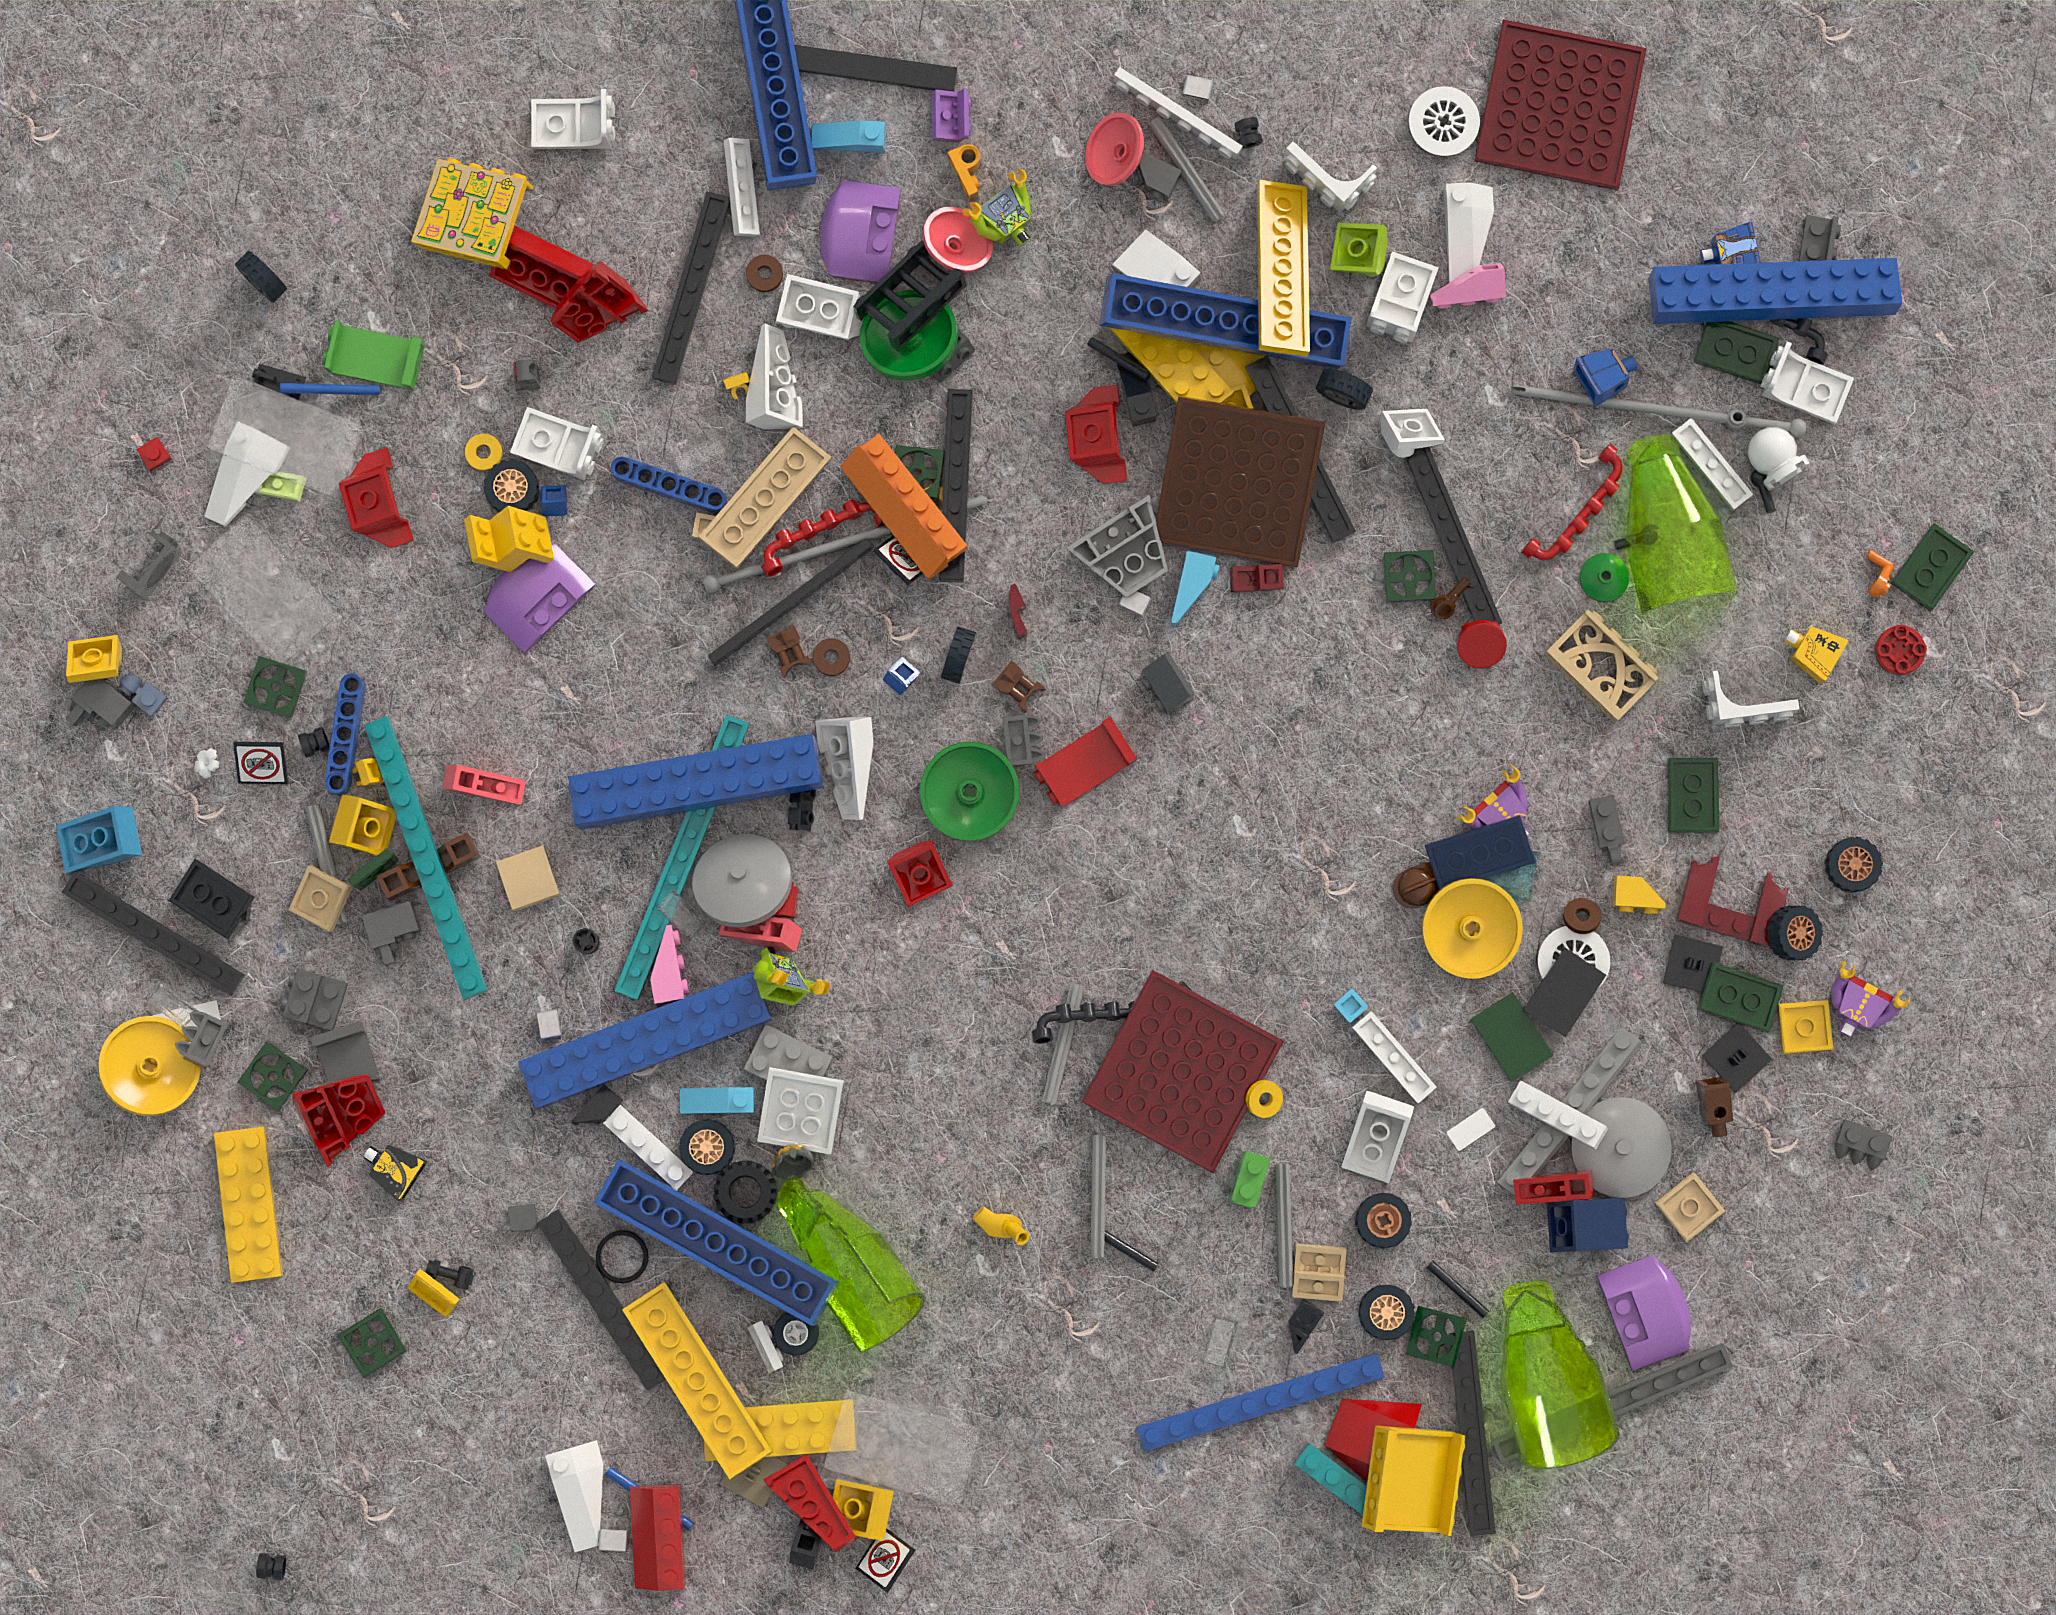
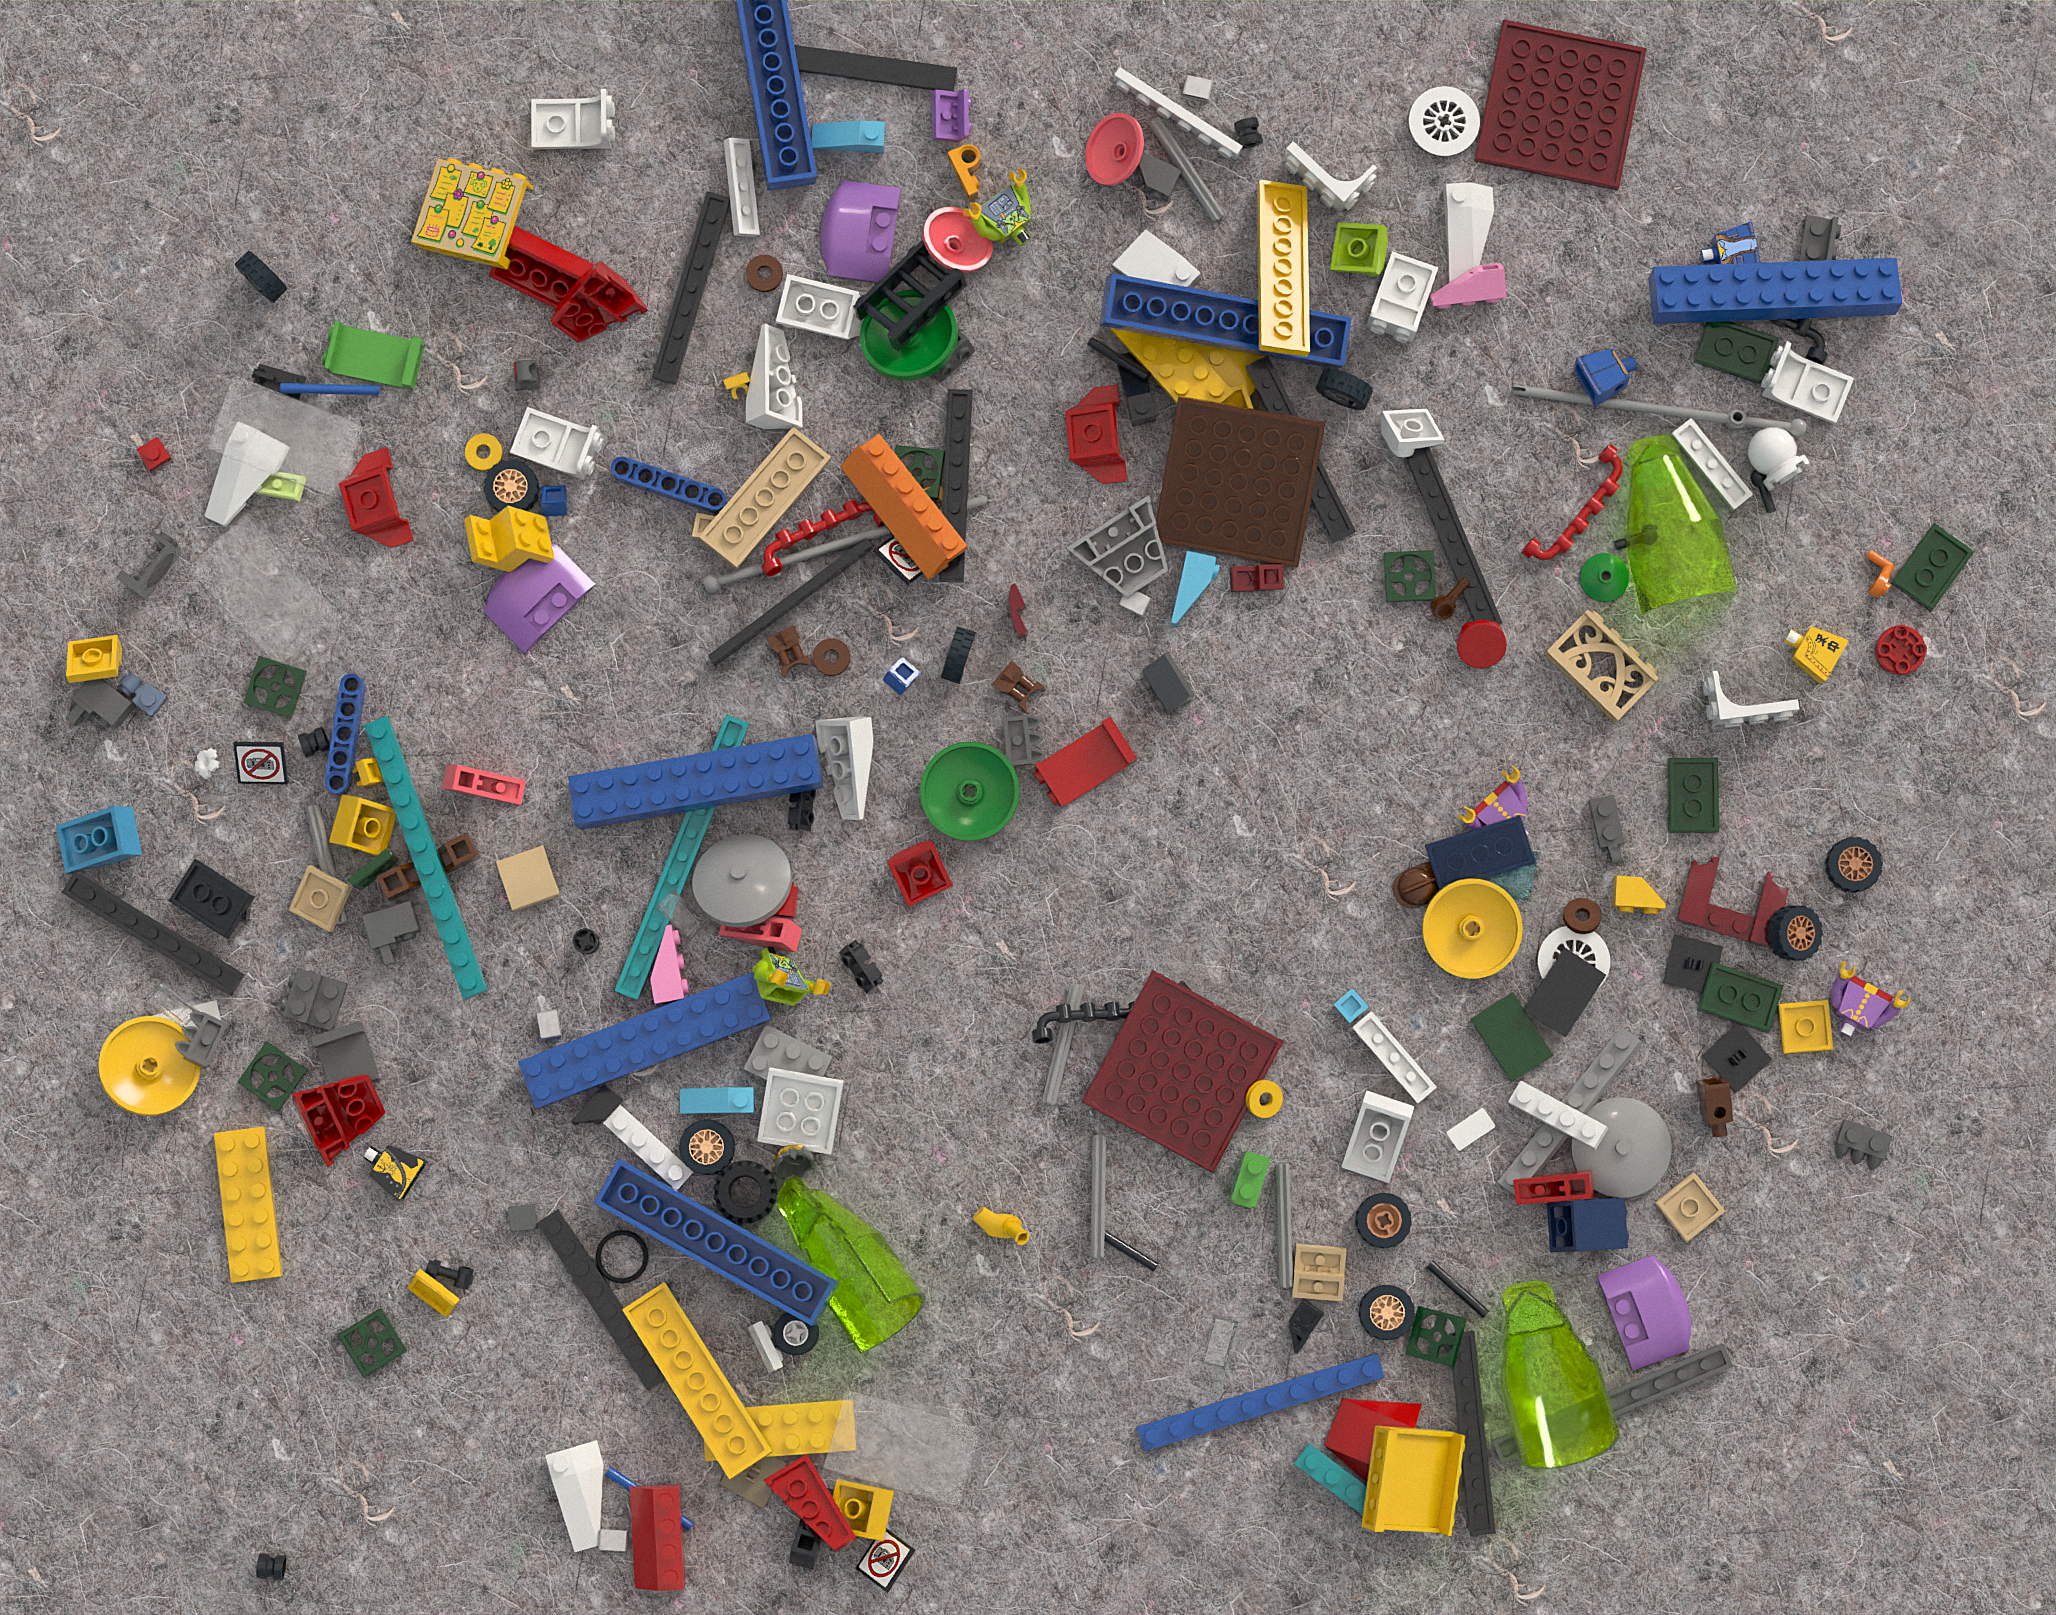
(853, 957): none -> black hinge

